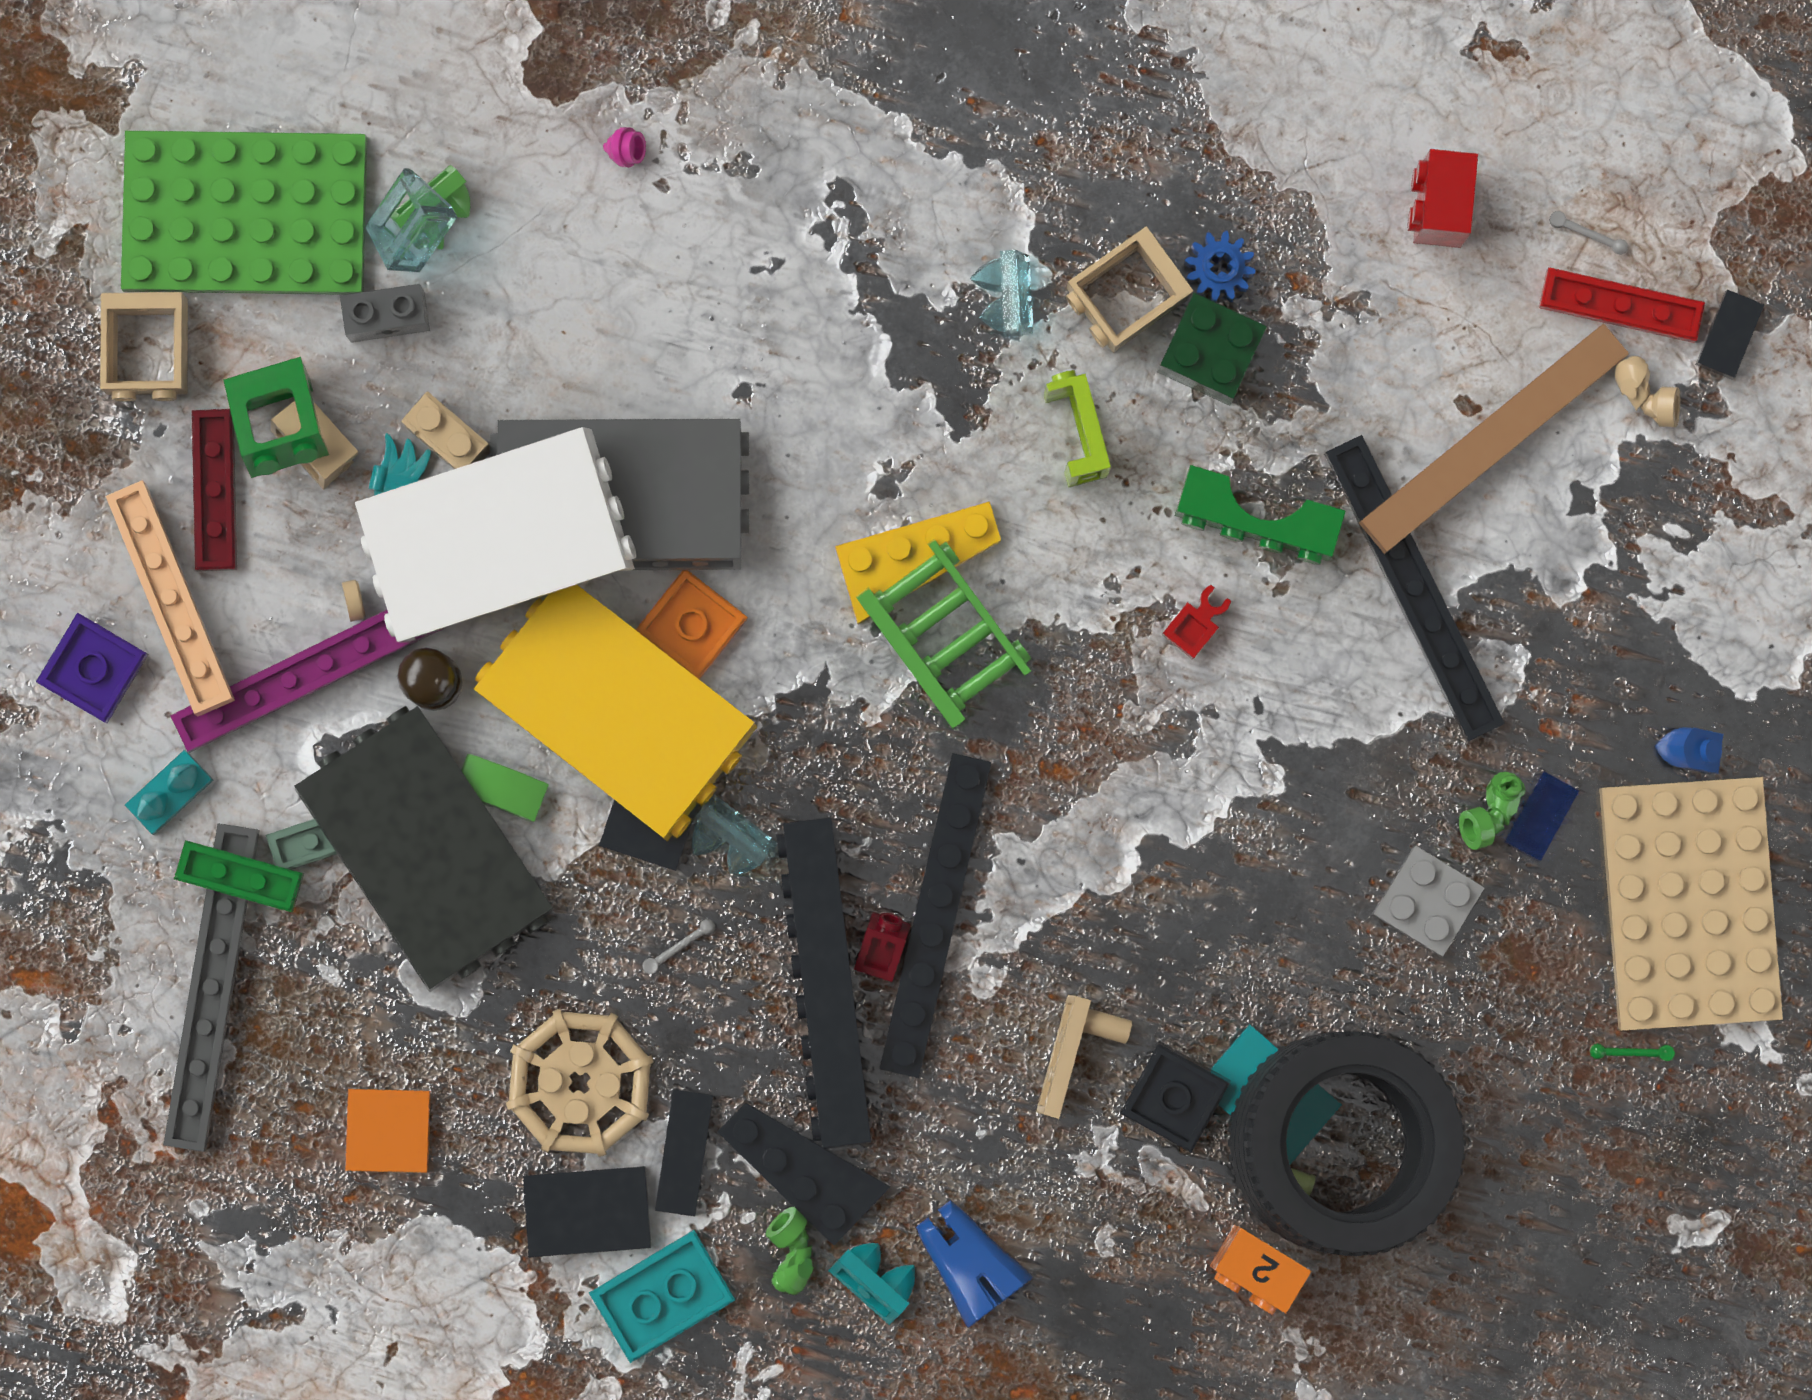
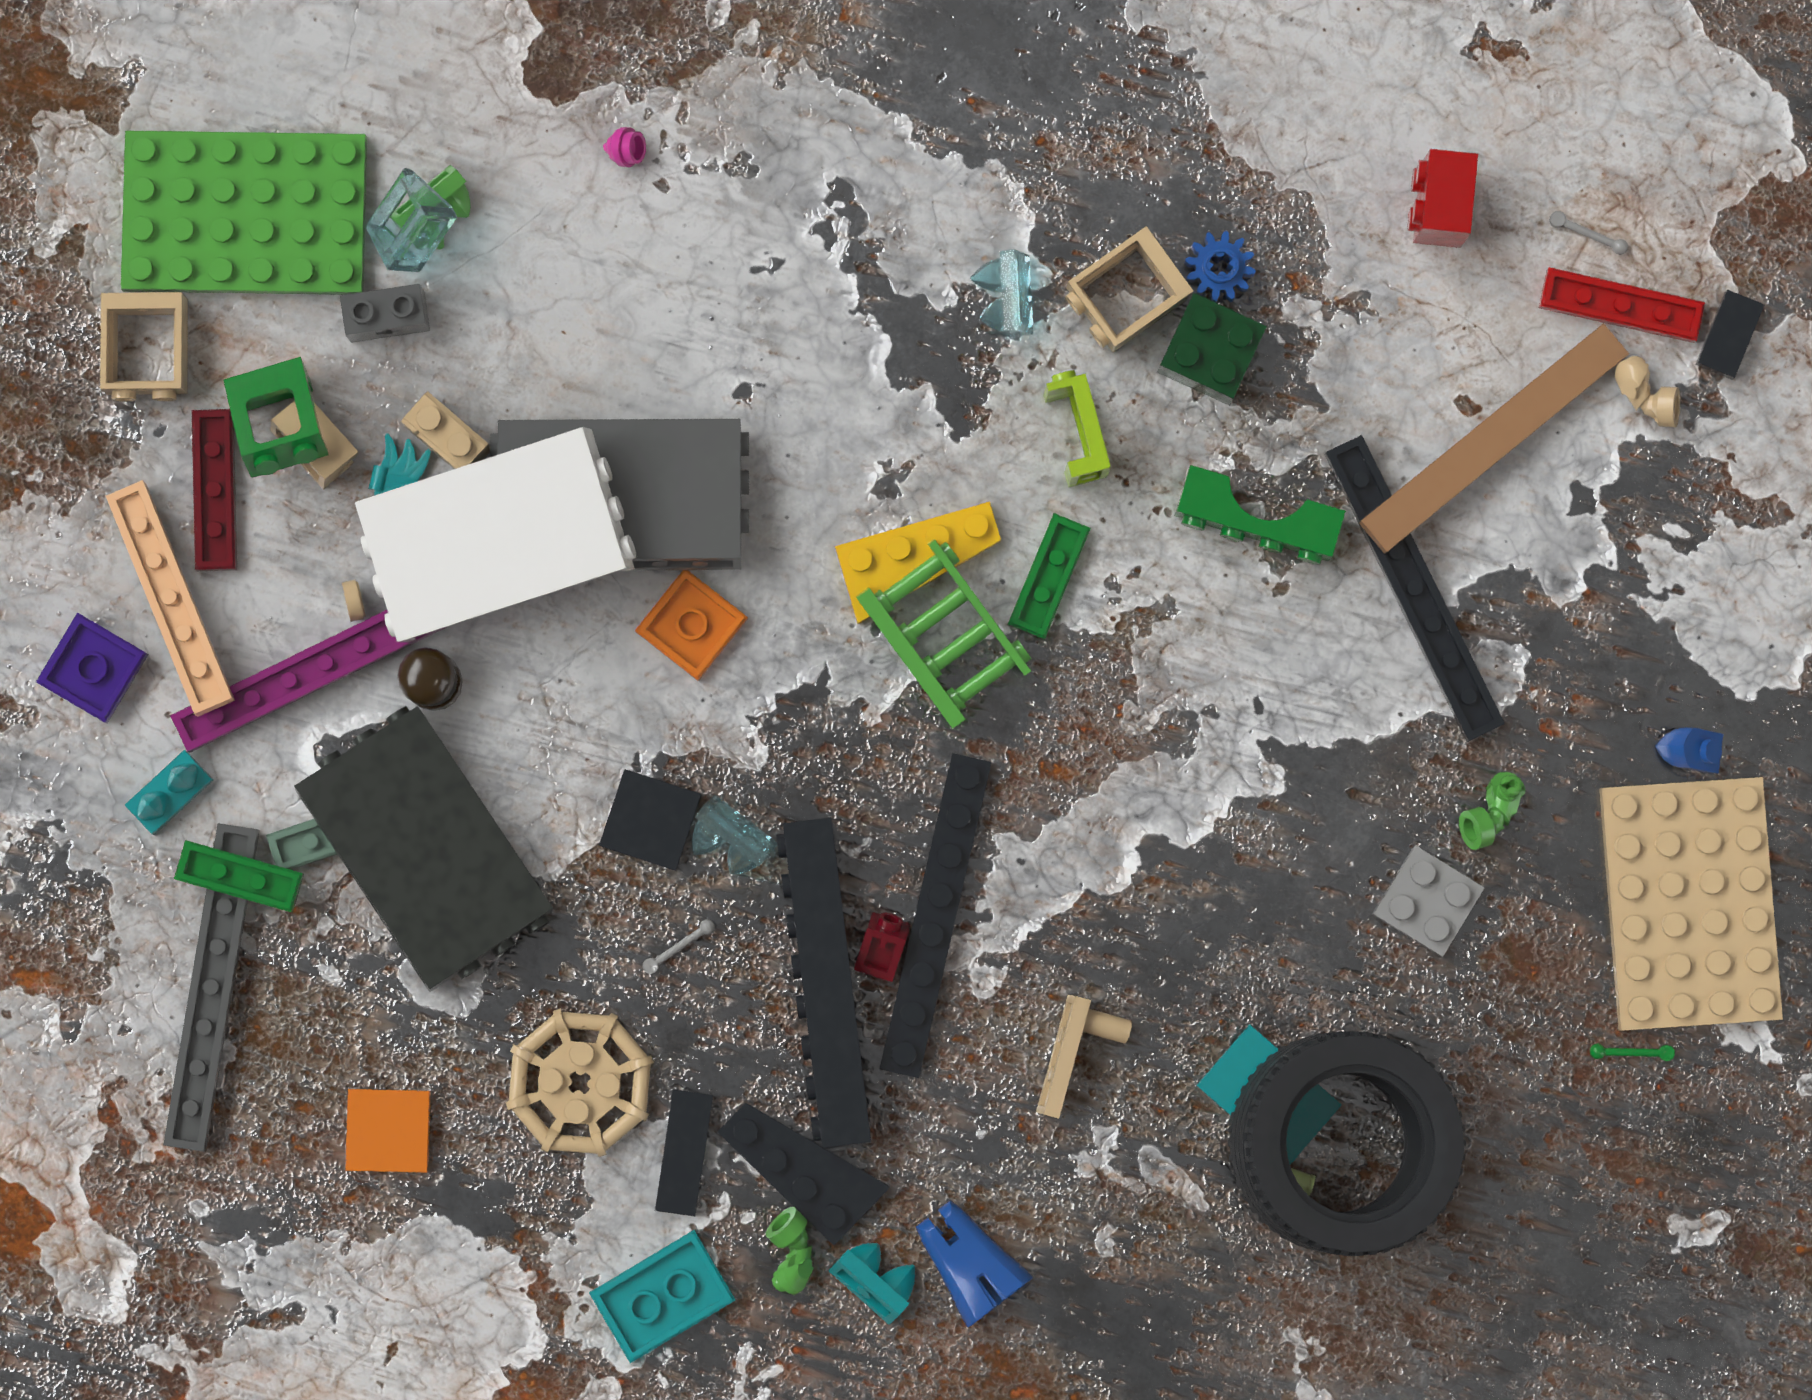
(504, 787): bright green slope -> none
(587, 1211): black tile -> none
(616, 708): yellow panel -> none
(1049, 576): none -> green tile
(1175, 1096): black tile -> none
(1193, 626): red plate -> none
(1259, 1269): orange brick -> none
(1541, 816): clear blue tile -> none

